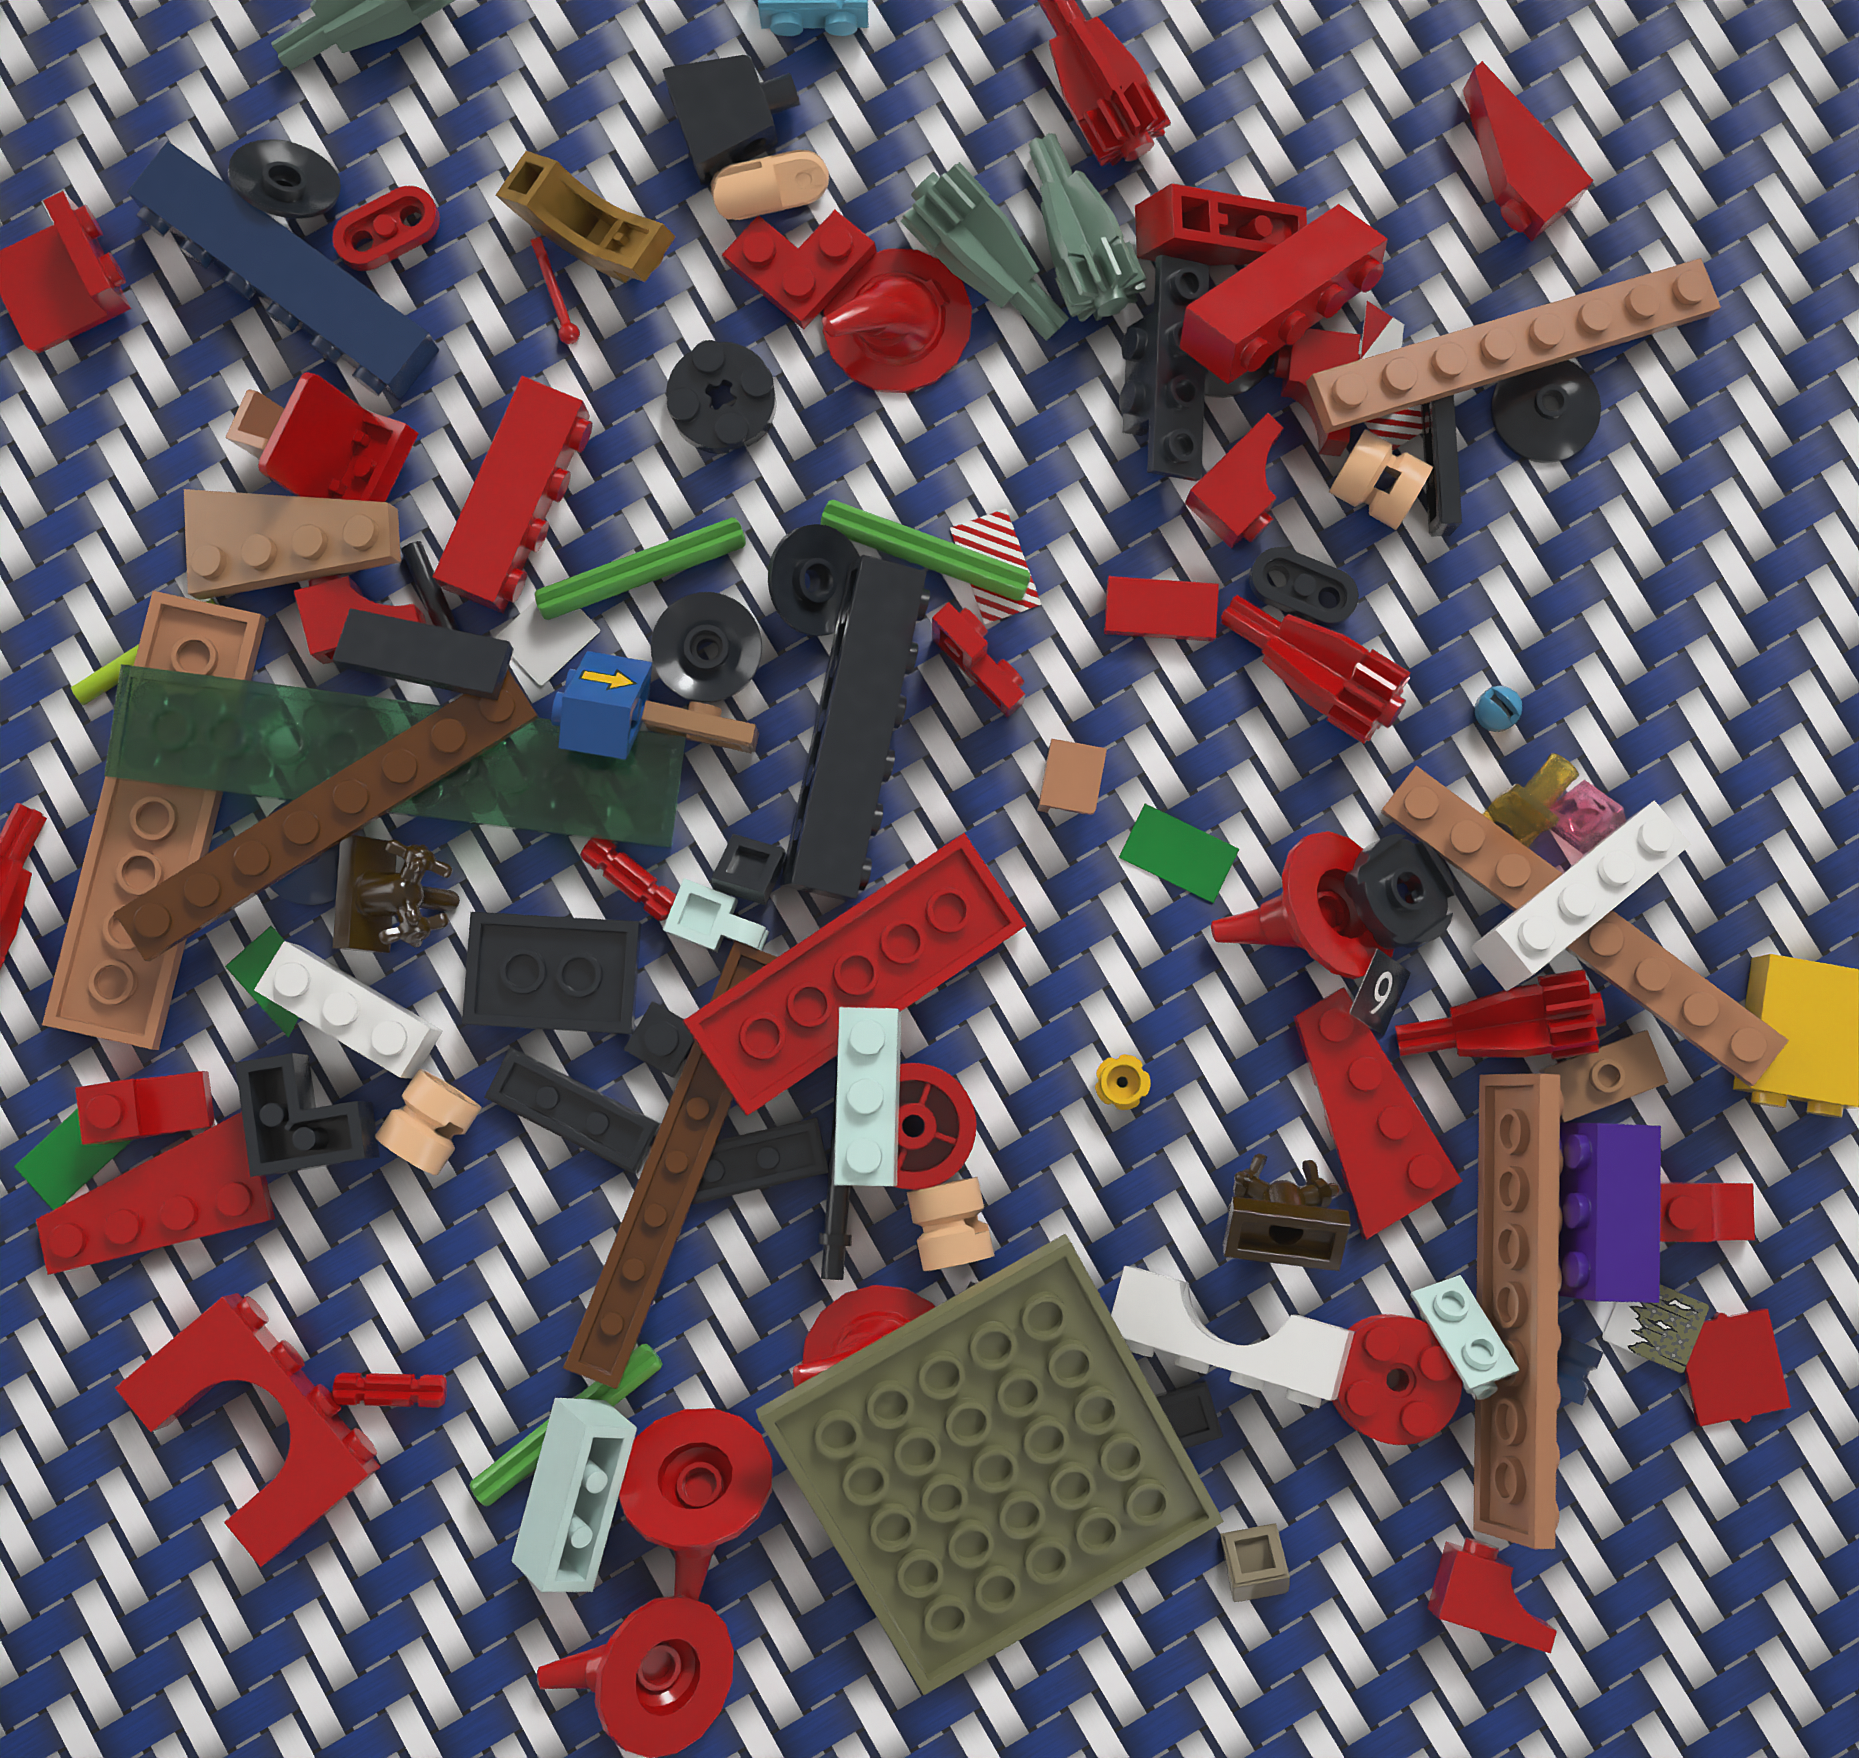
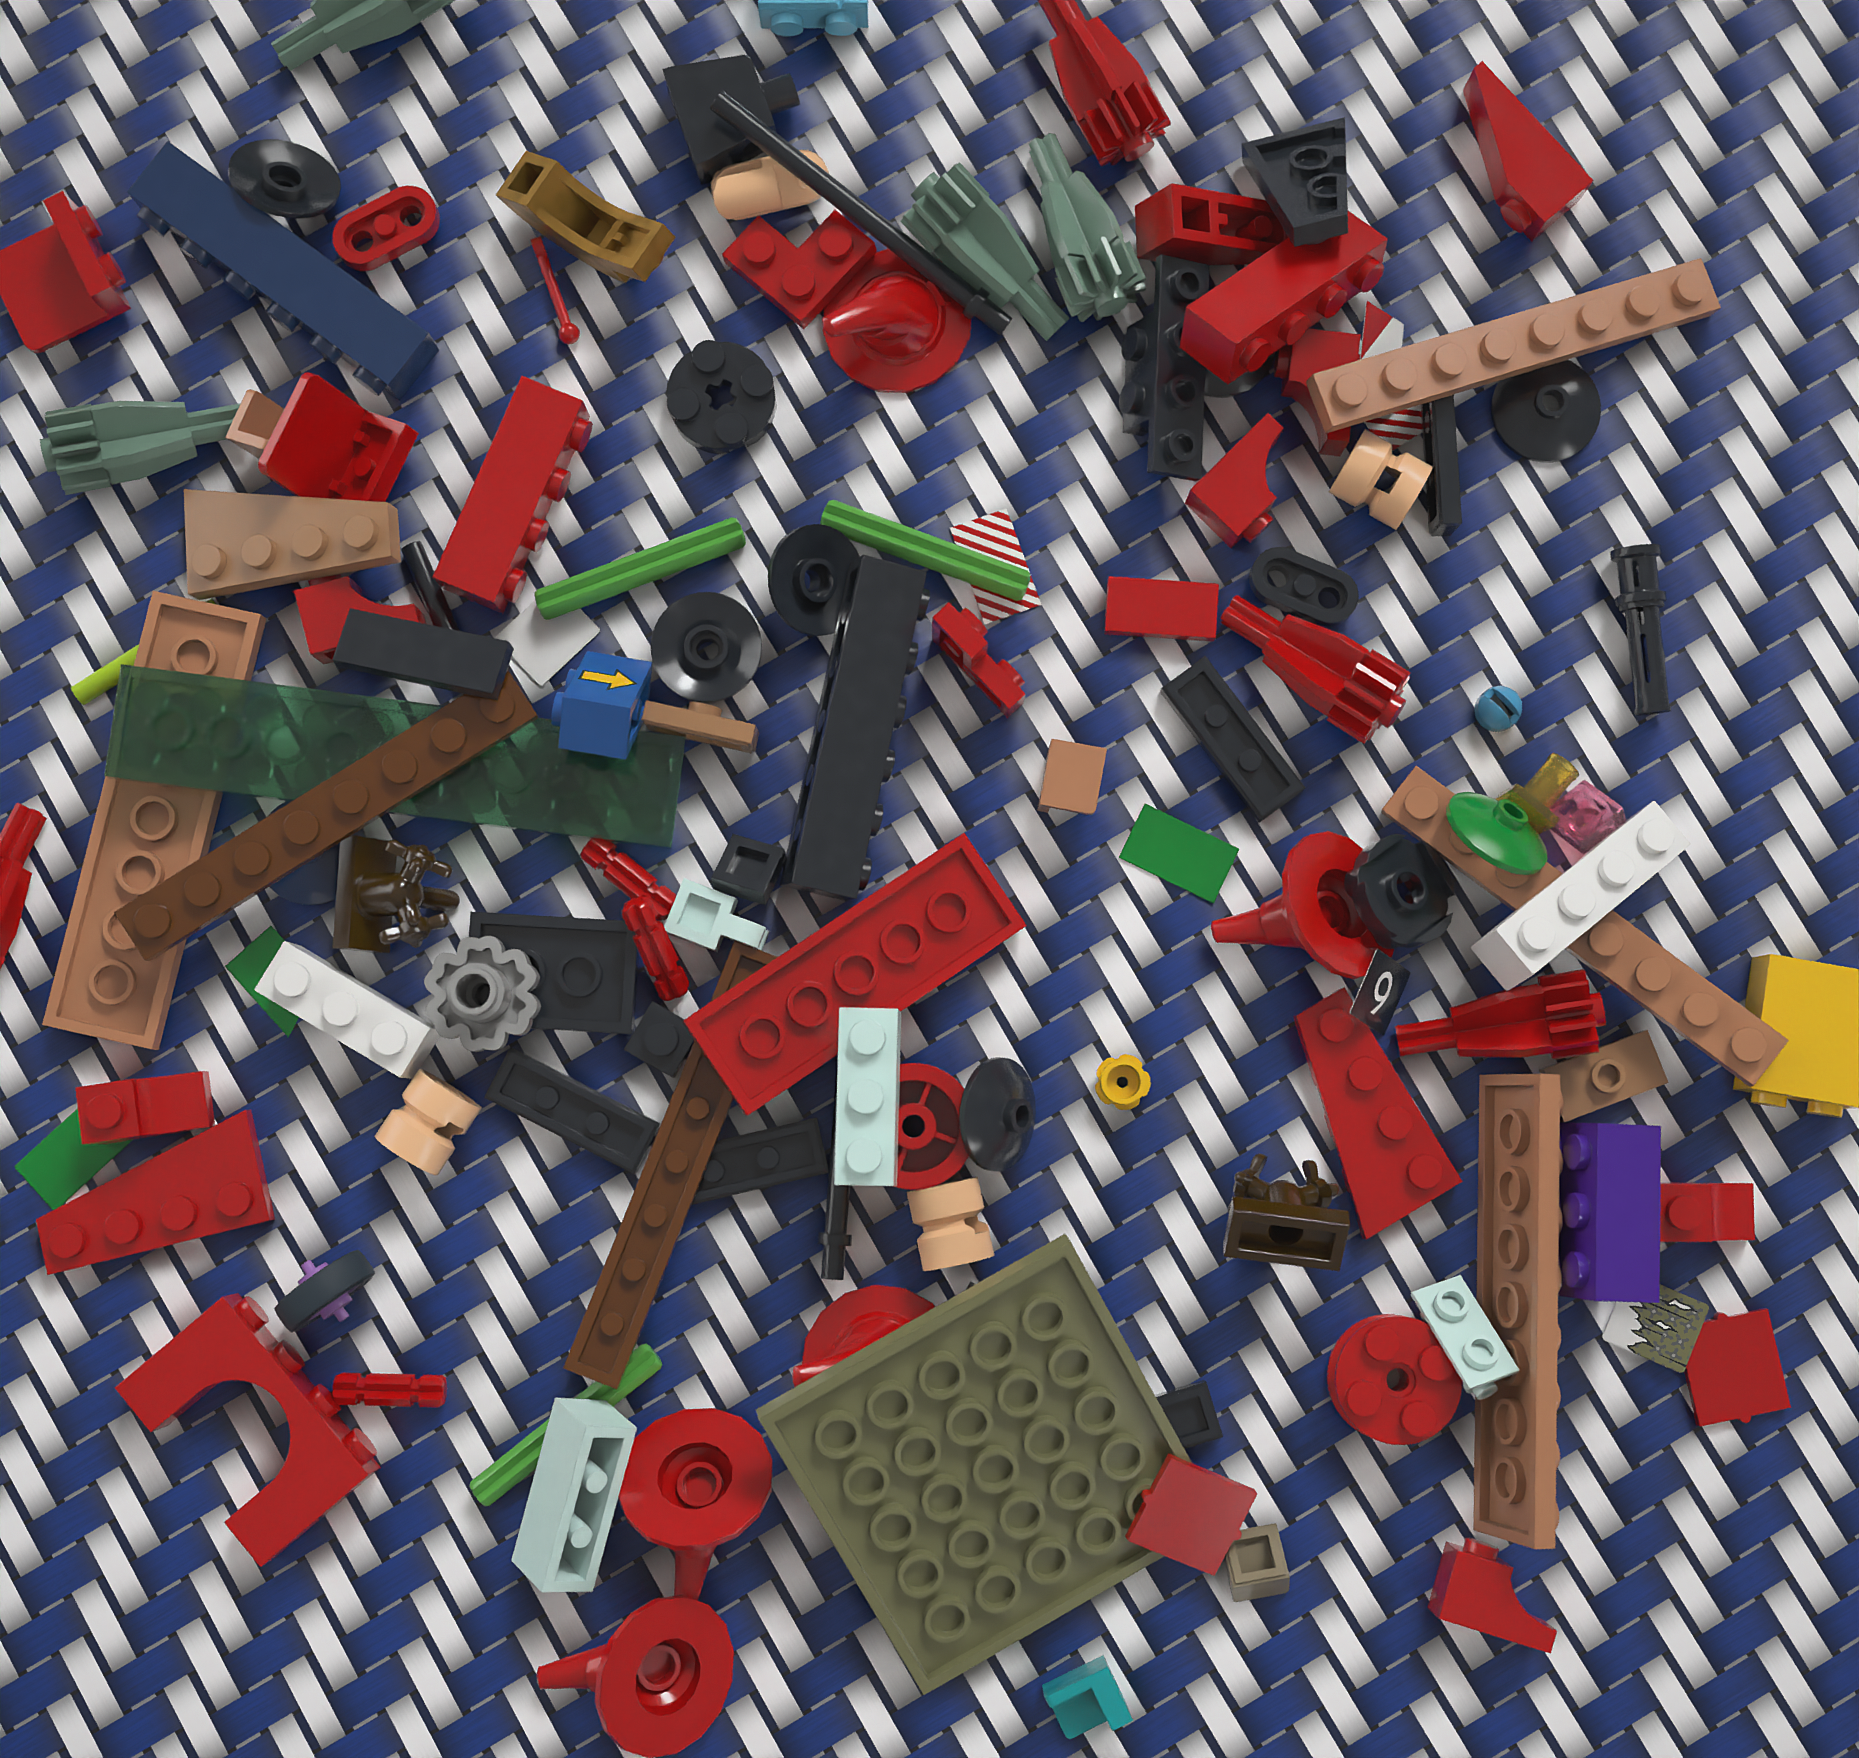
(126, 440): none -> sand green piece
(288, 1130): black brick -> none
(324, 1291): none -> black wheel
(455, 984): none -> light grey plant
(655, 948): none -> red axle
(862, 214): none -> black bar
(997, 1114): none -> black dish
(1087, 1699): none -> teal panel
(1191, 1514): none -> red piece
(1232, 739): none -> black tile
(1300, 1356): white arch -> none
(1303, 179): none -> black wing
(1497, 832): none -> green dish
(1574, 1363): dark blue wheel -> none
(1647, 598): none -> black pin

